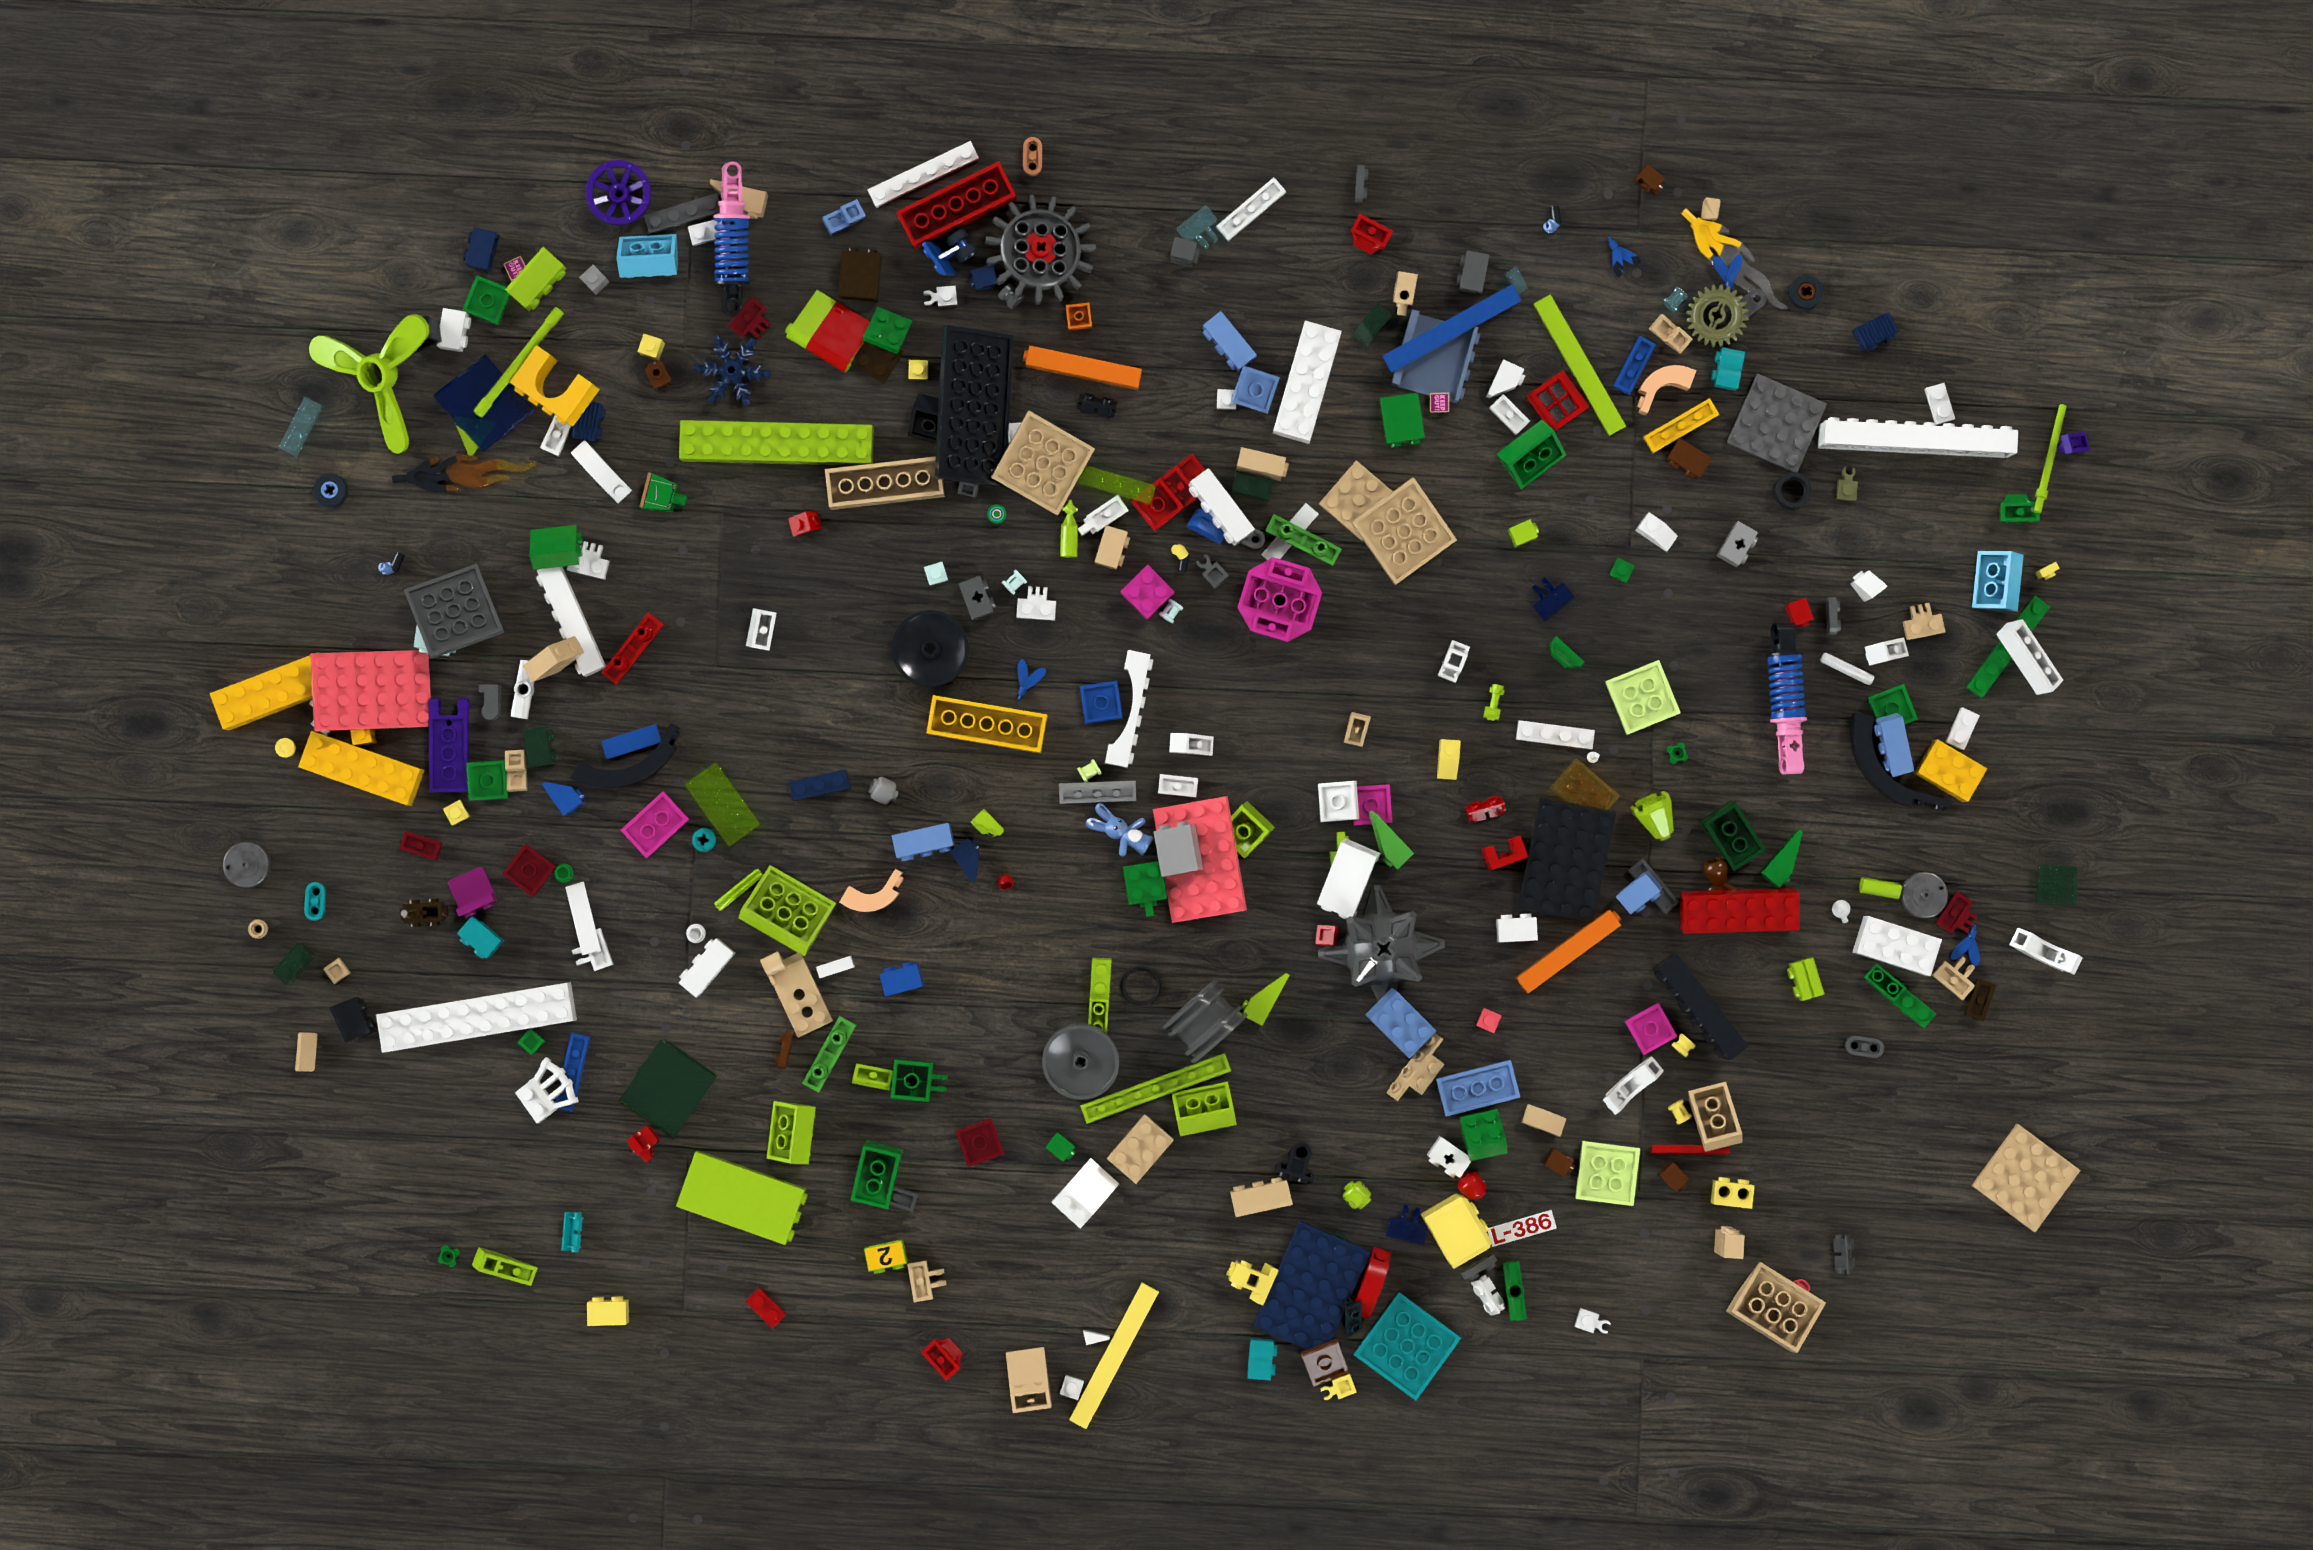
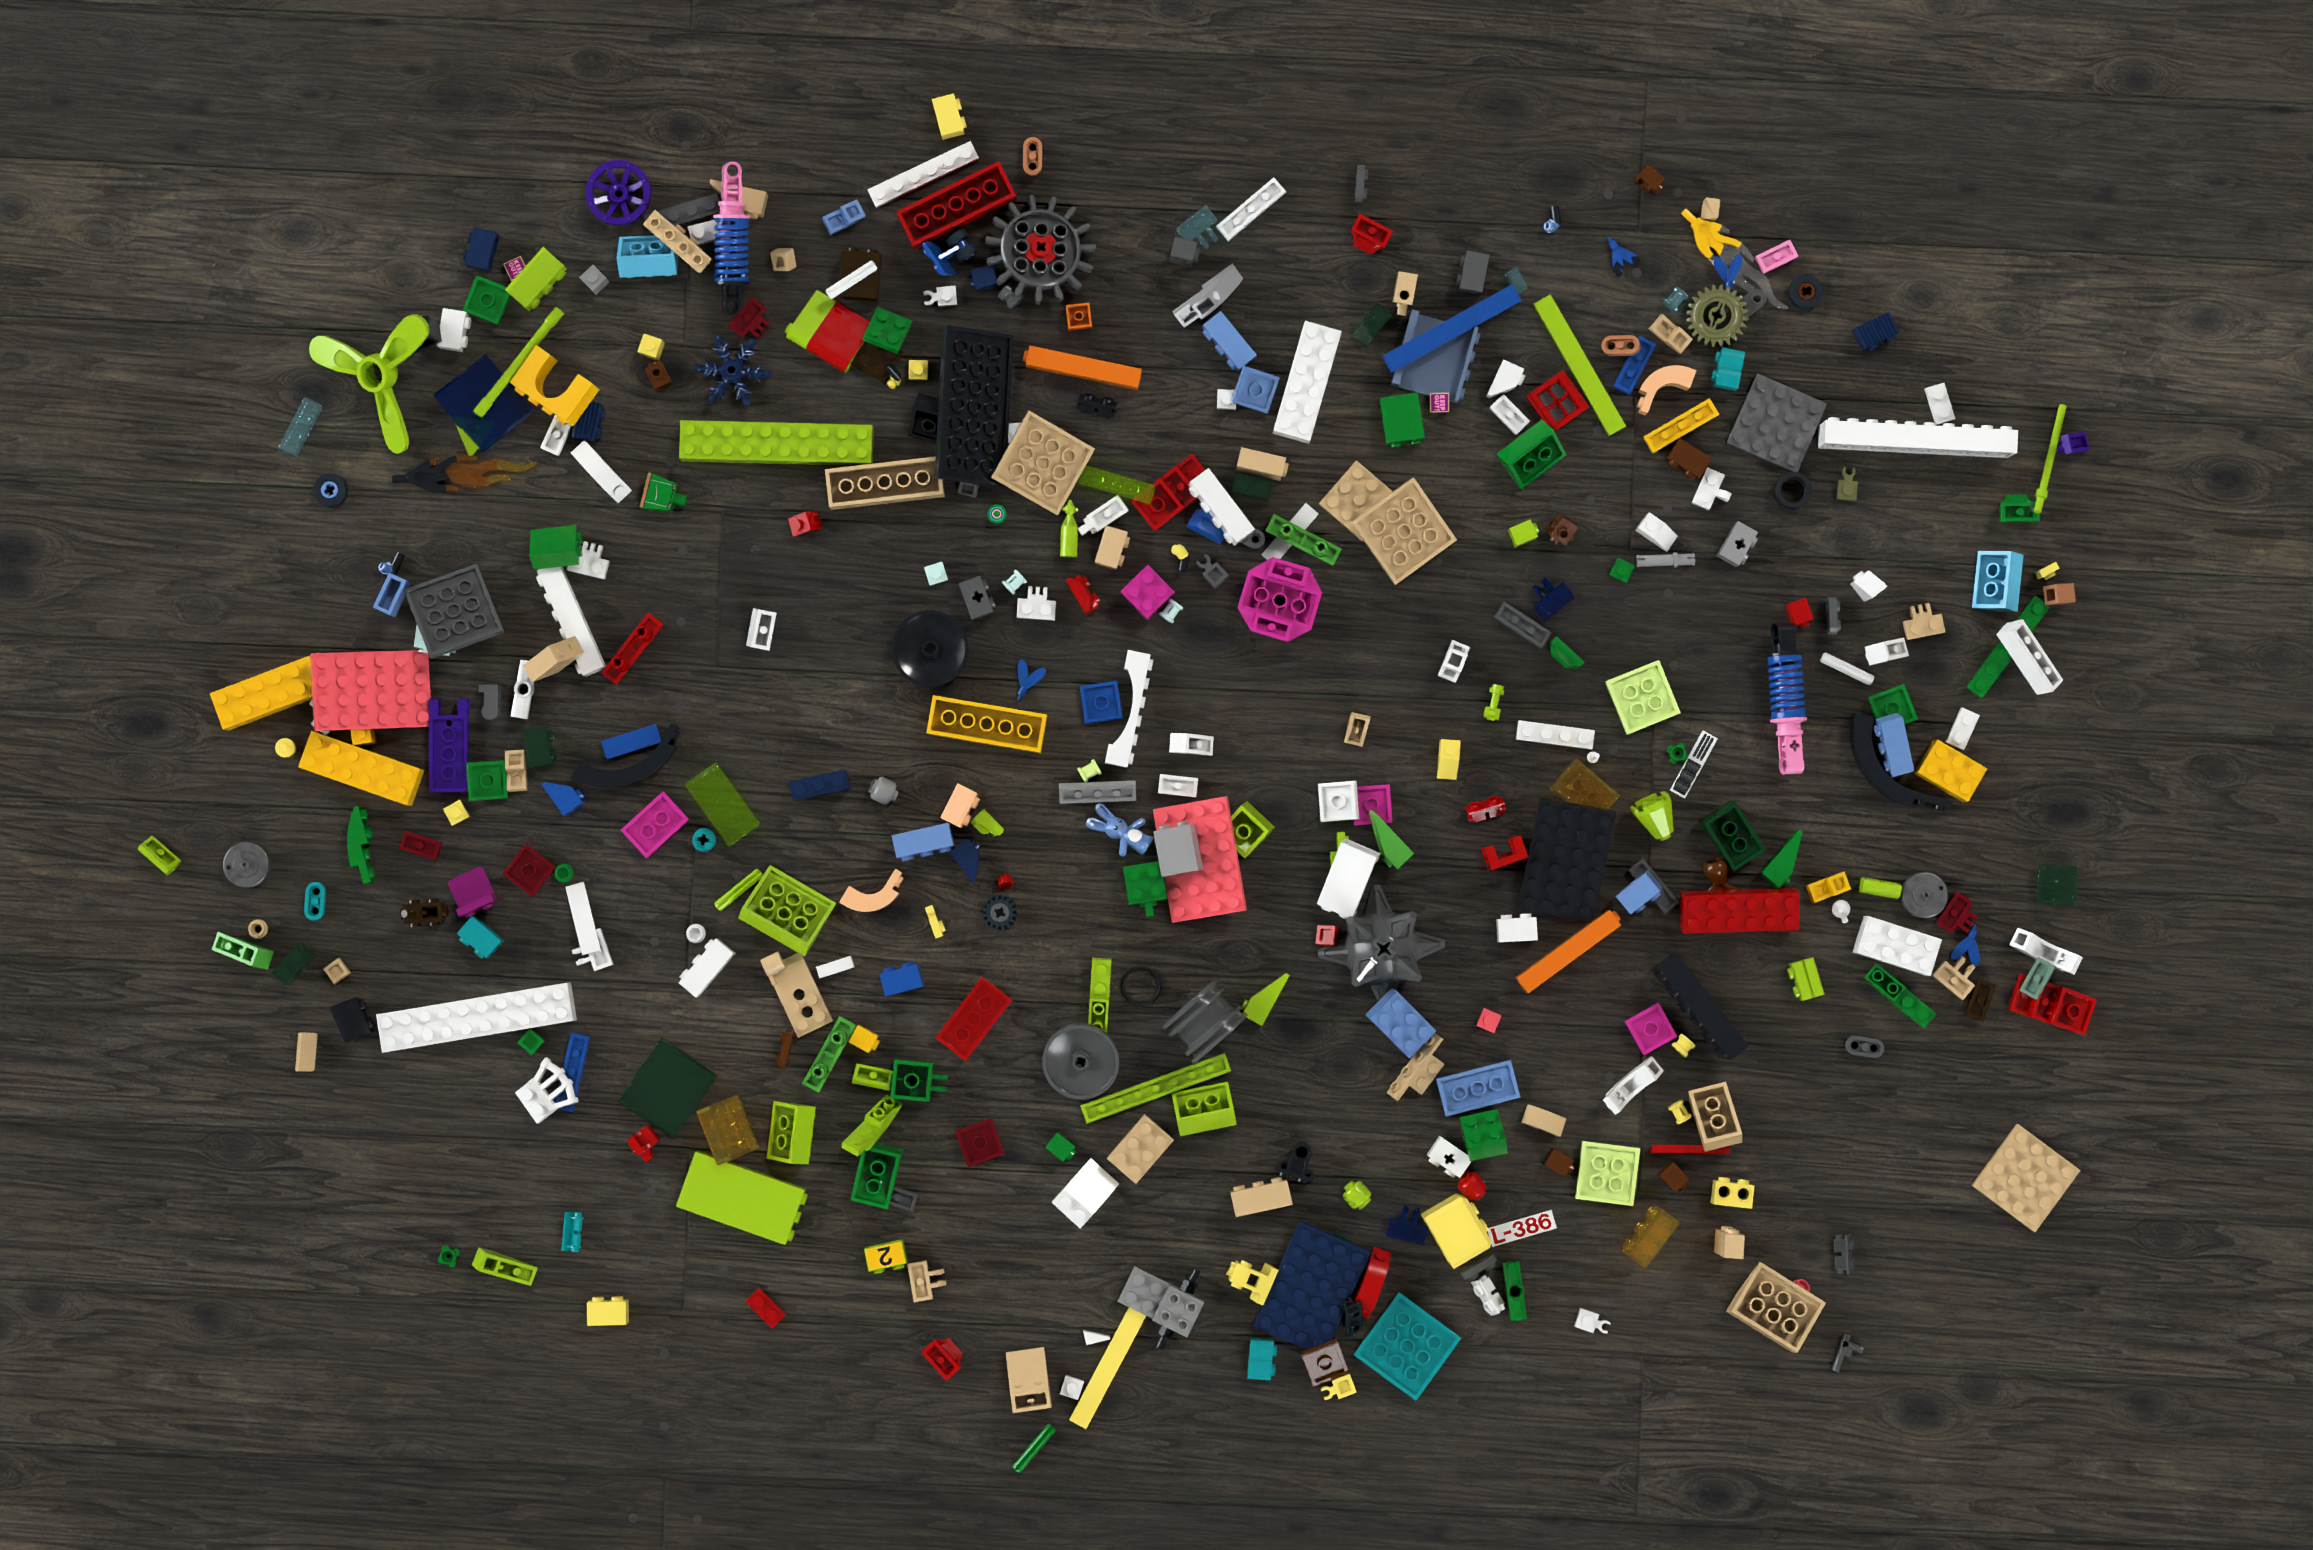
(159, 855): none -> lime brick
(242, 951): none -> bright green slope
(358, 836): none -> green slope
(391, 595): none -> medium blue brick
(676, 240): none -> tan bracket
(727, 1129): none -> clear yellow brick
(783, 259): none -> tan slope
(851, 279): none -> white axle
(864, 1039): none -> yellow brick
(873, 1126): none -> lime slope
(895, 375): none -> black arm
(937, 926): none -> light yellow plate
(948, 116): none -> light yellow brick
(960, 805): none -> light nougat slope
(973, 1018): none -> red plate
(1005, 910): none -> black wheel
(1034, 1448): none -> green axle
(1079, 588): none -> red slope
(1163, 1302): none -> light grey piece
(1210, 297): none -> light grey slope
(1522, 625): none -> dark grey tile
(1561, 529): none -> reddish brown brick
(1621, 345): none -> nougat plate
(1650, 1236): none -> clear yellow brick
(1665, 560): none -> light grey pin
(1693, 764): none -> sticker
(1709, 489): none -> white plate
(1776, 256): none -> bright pink plate
(1828, 887): none -> yellow slope
(1845, 1351): none -> dark grey hose
(2037, 978): none -> sand green plate
(2055, 1006): none -> red slope
(2059, 594): none -> nougat brick

